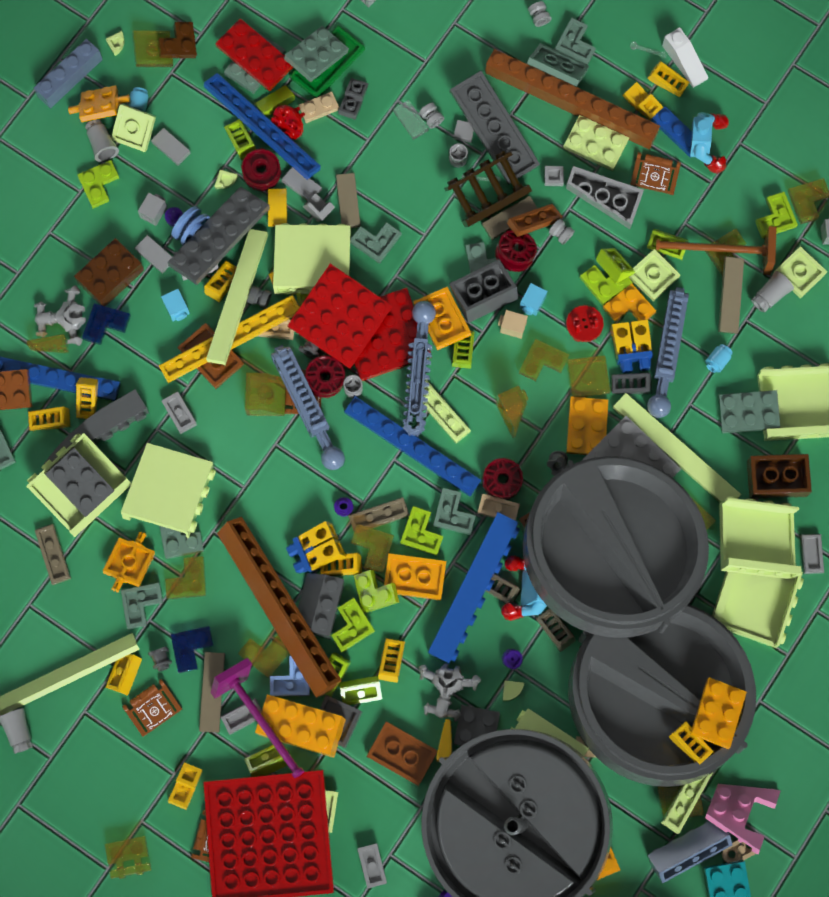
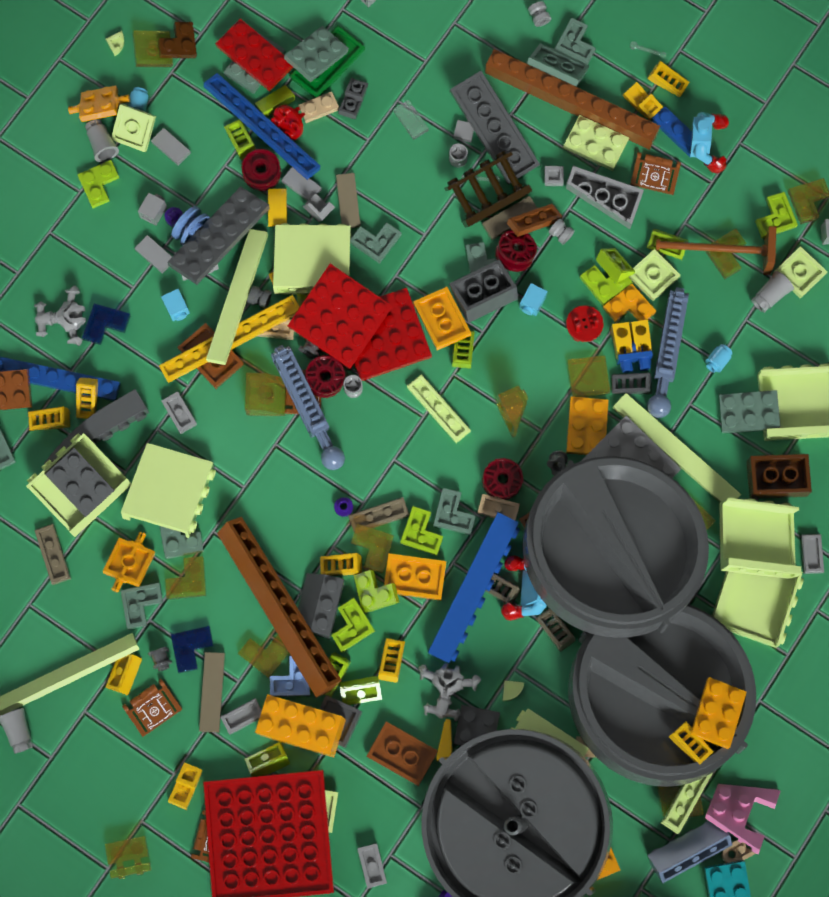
(50, 344): clear yellow slope -> none
(68, 73): sand blue brick -> none
(109, 273): reddish brown brick -> none
(213, 289): yellow slope -> none
(225, 179): yellowish green tile -> none
(232, 679): magenta tile -> none
(316, 548): yellow hips -> none
(412, 446): blue plate -> none
(423, 314): sand blue gear -> none
(432, 116): light grey wheel -> none
(512, 658): dark purple tile -> none
(513, 324): tan brick -> none
(541, 355): clear yellow plate -> none
(685, 57): white slope -> none
(731, 295): dark tan tile -> none

